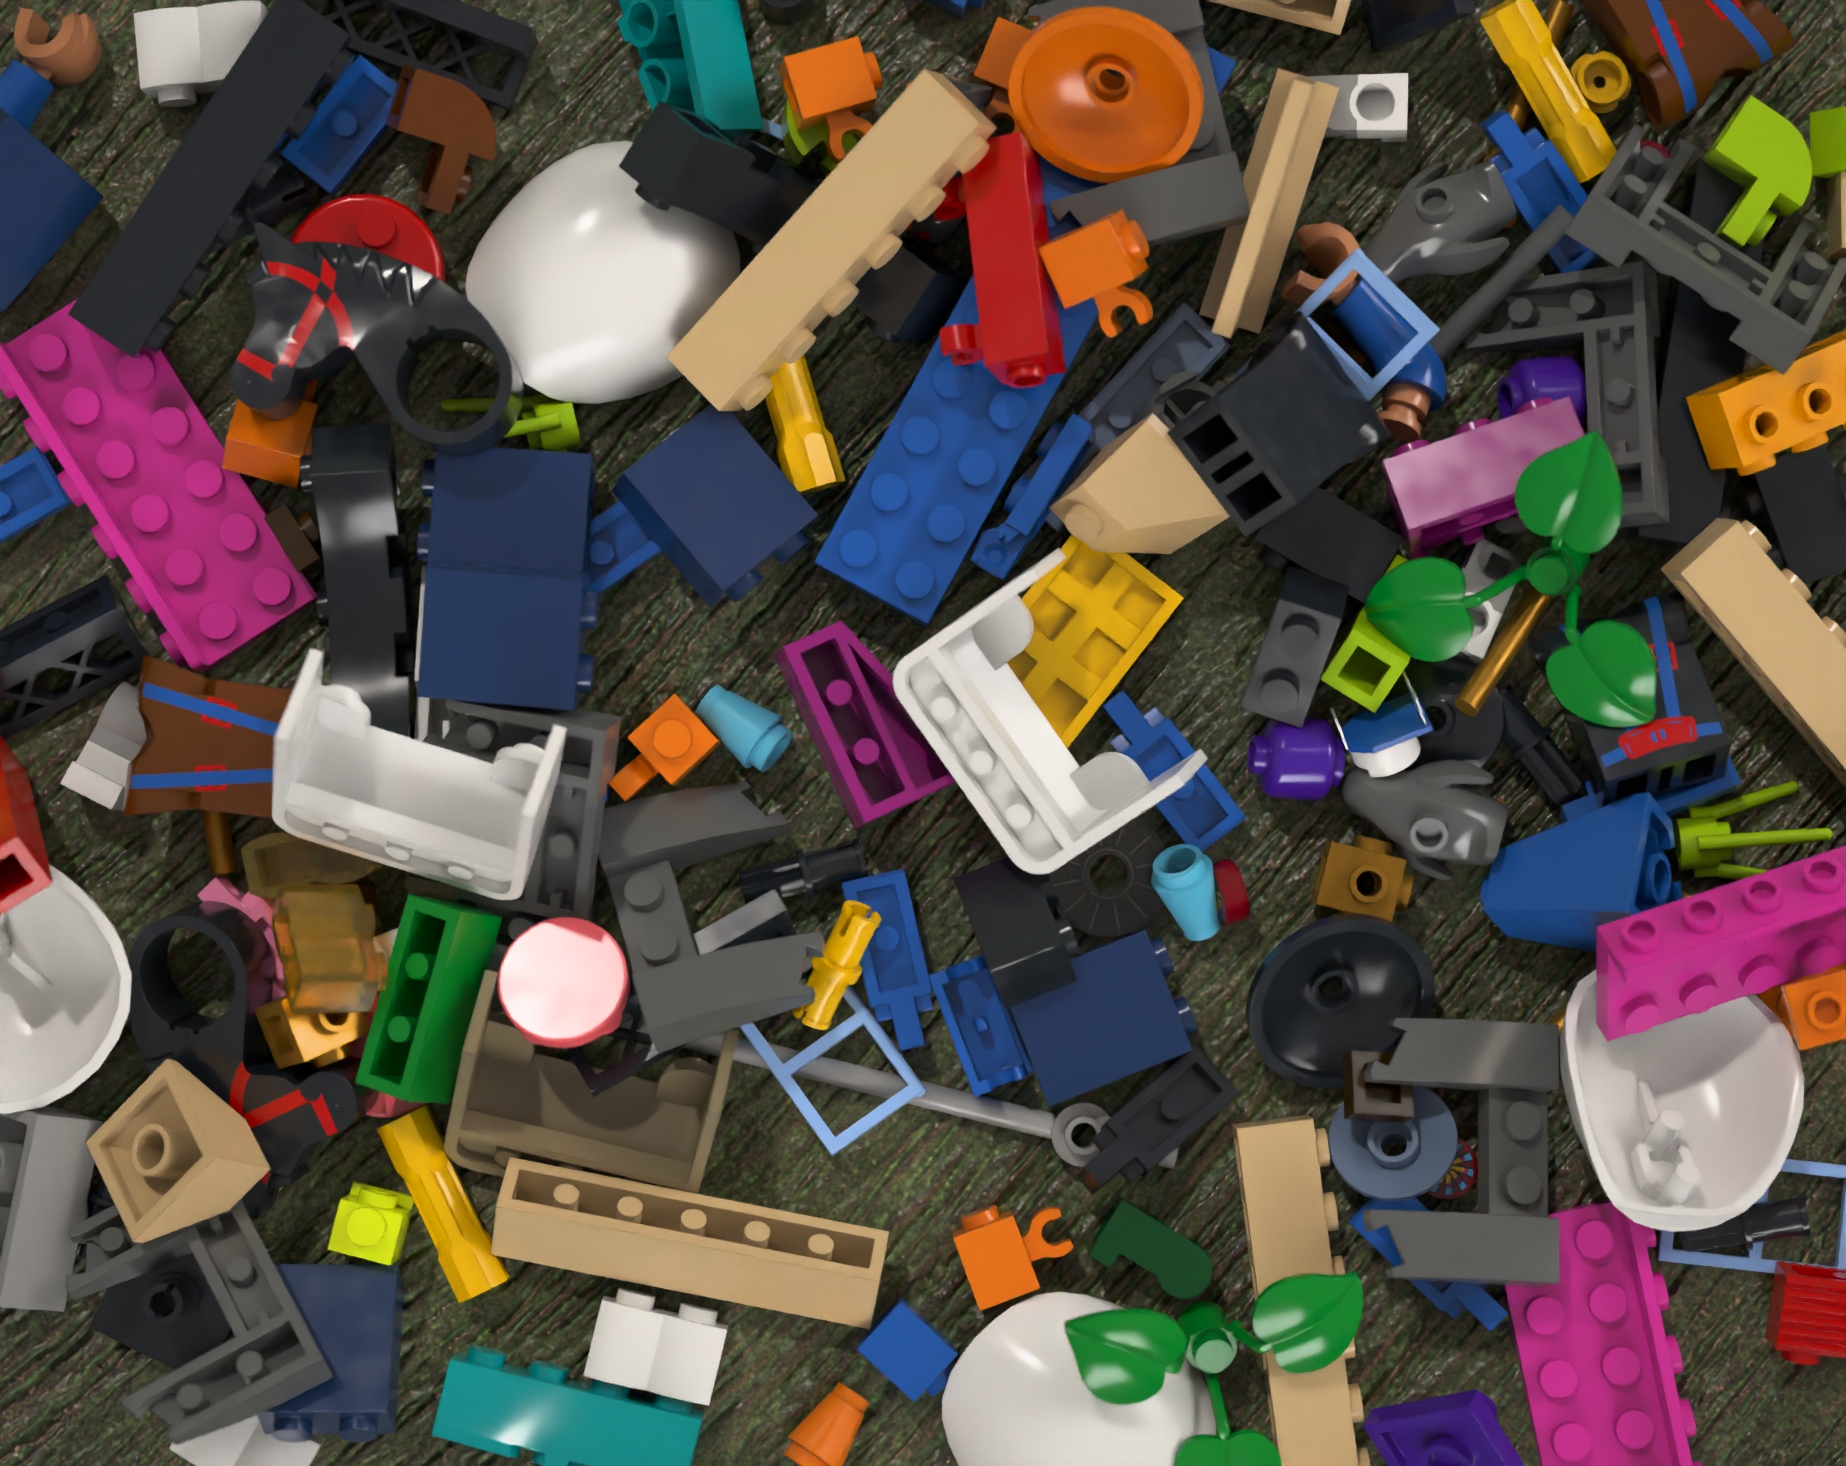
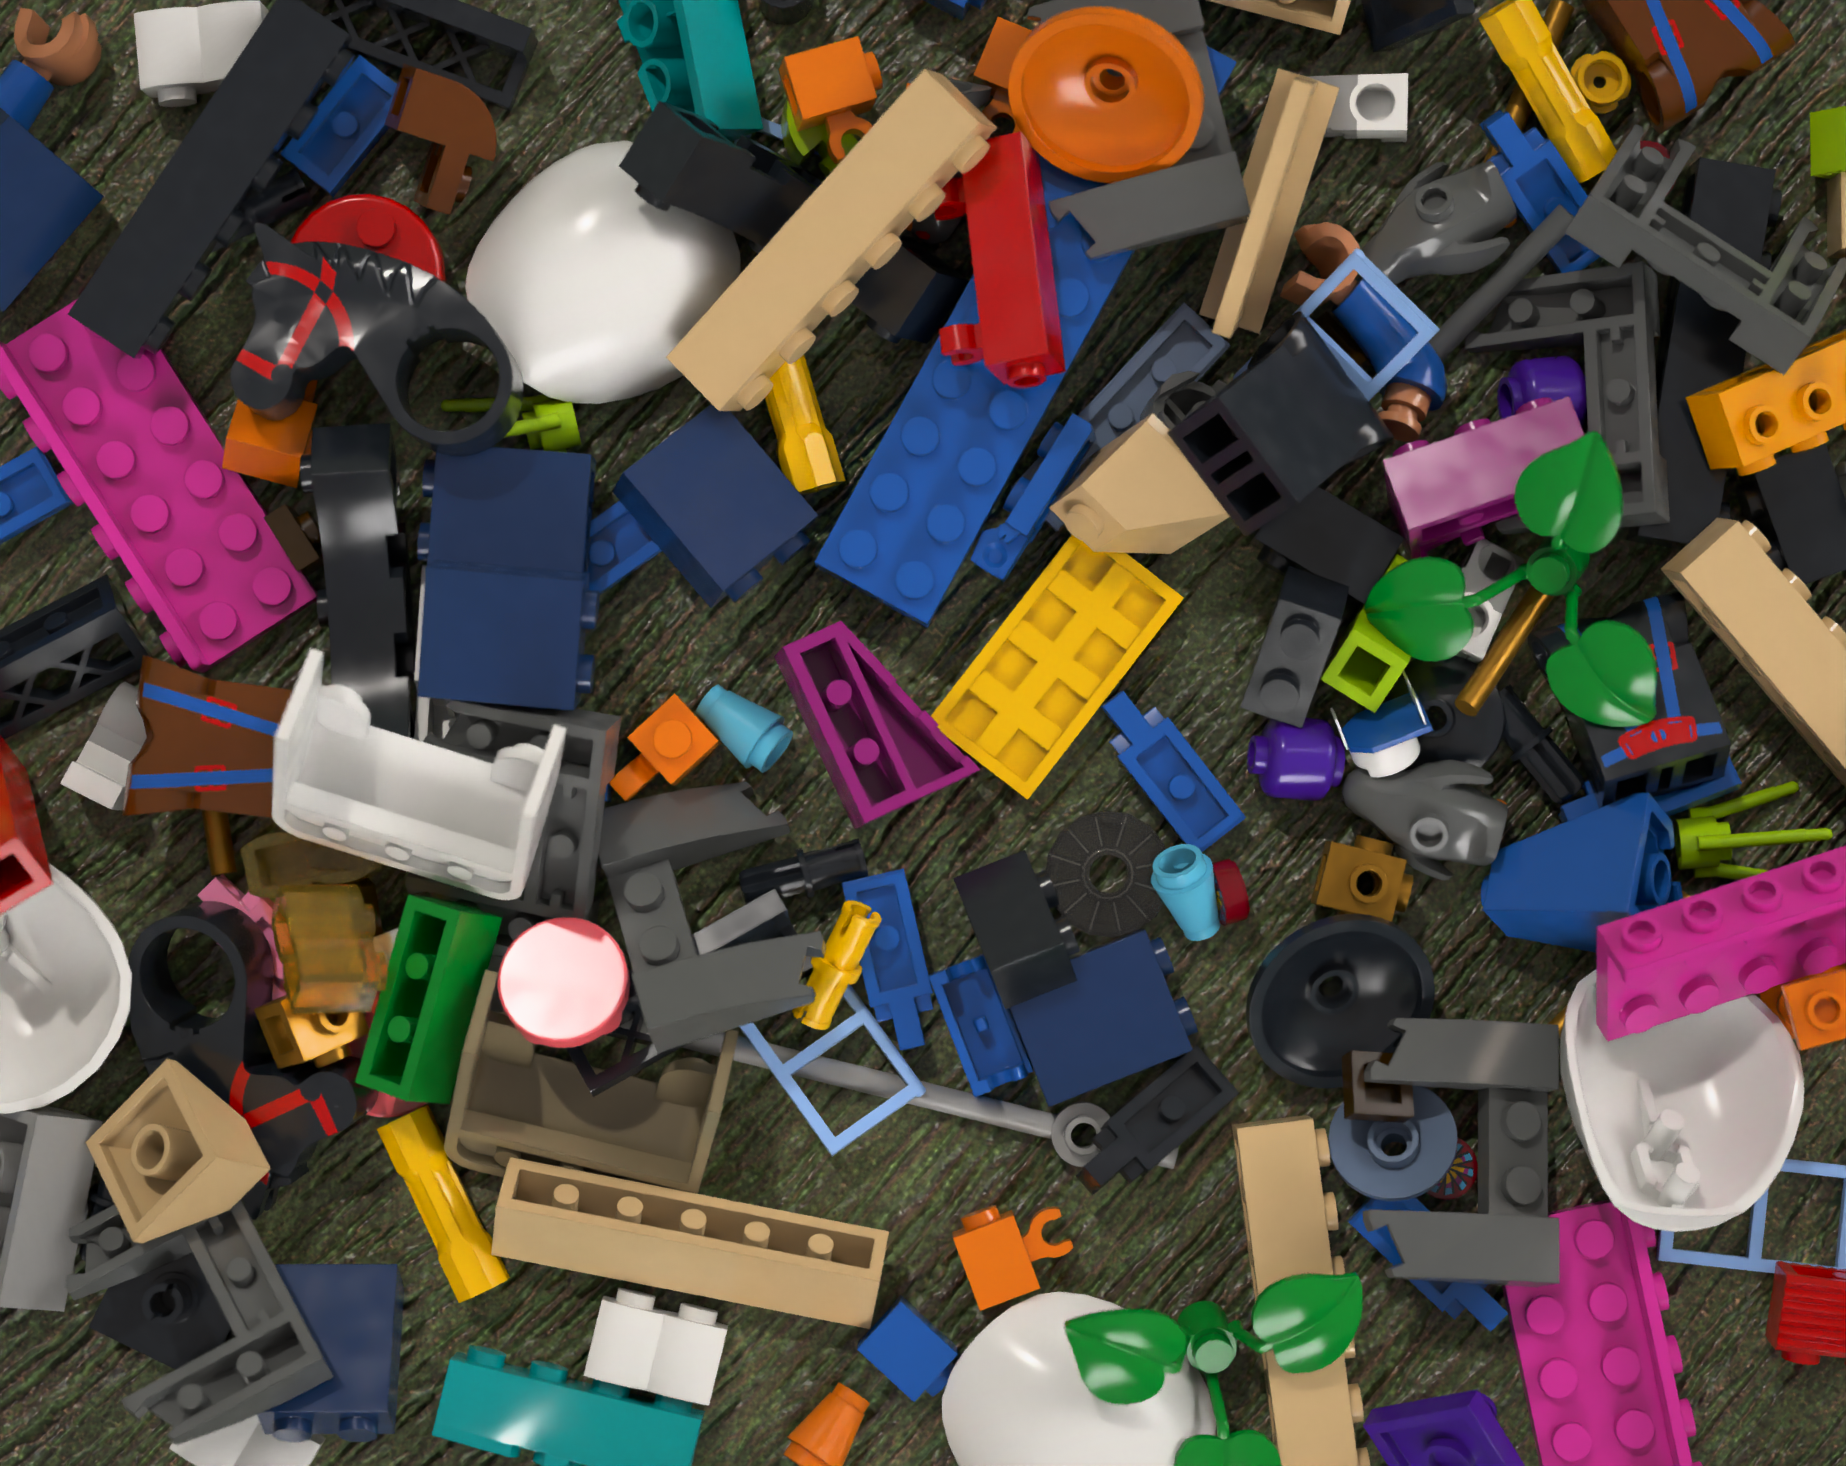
(372, 1223): neon yellow brick -> none
(1005, 748): white windscreen -> none
(1097, 264): orange brick -> none
(1174, 1258): dark green leg -> none
(1757, 1224): black axle -> none
(1770, 163): lime brick -> none

